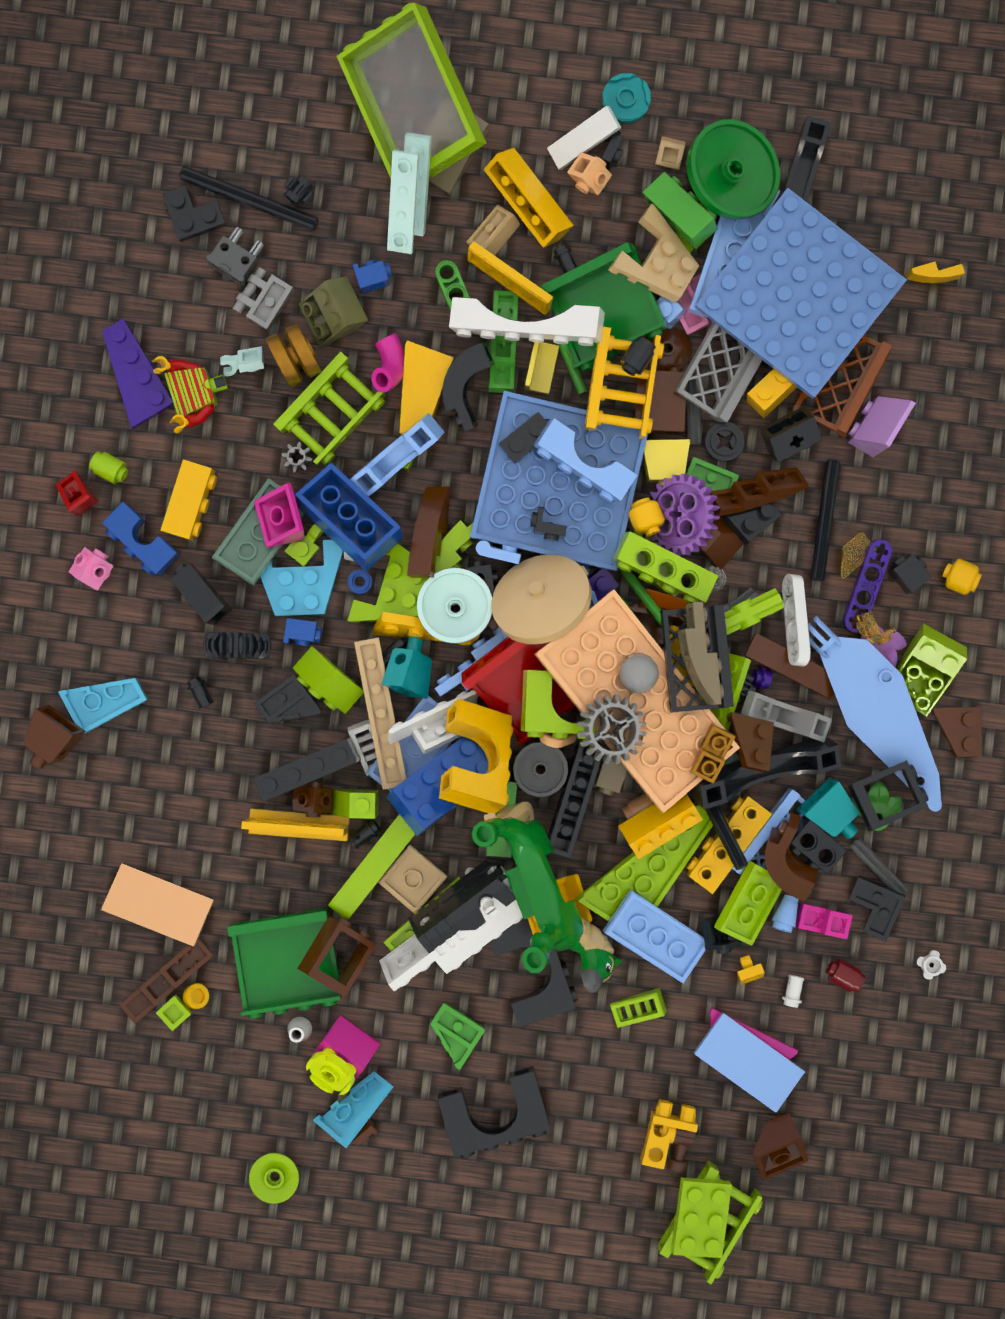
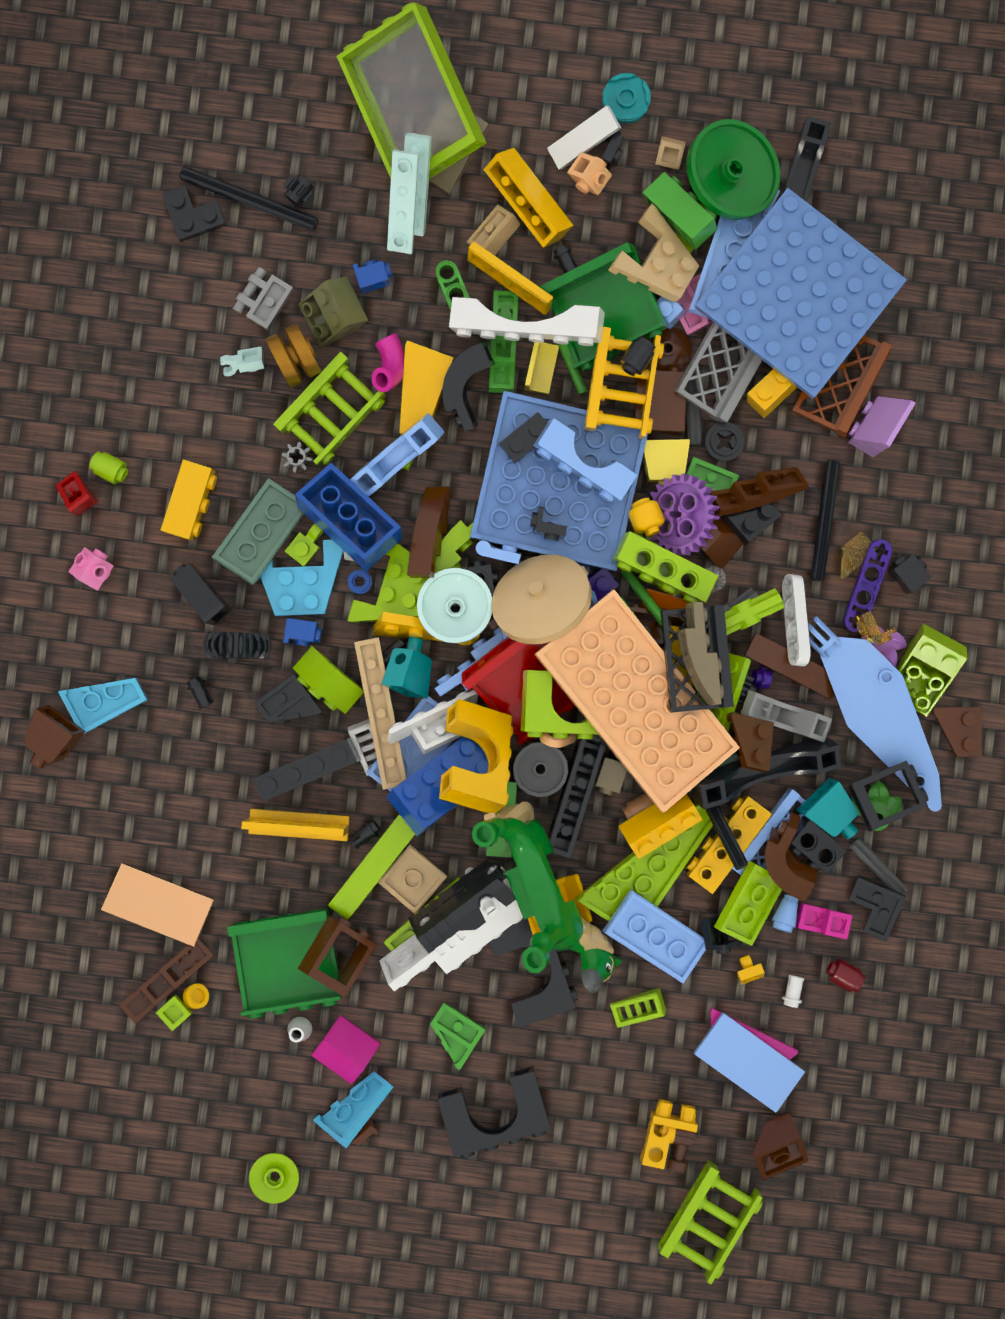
(124, 525): blue arch -> none
(139, 386): dark purple wing -> none
(190, 390): torso -> none
(232, 261): dark grey piece -> none
(279, 517): dark pink slope -> none
(313, 799): reddish brown brick -> none
(331, 1072): neon yellow plate -> none
(355, 803): lime slope -> none
(606, 719): light grey gear -> none
(639, 673): light grey hair -> none
(701, 1217): lime plate -> none
(712, 753): pearl gold slope -> none
(791, 434): black brick -> none
(929, 273): yellow slope -> none
(938, 965): white plate -> none
(962, 576): yellow head -> none

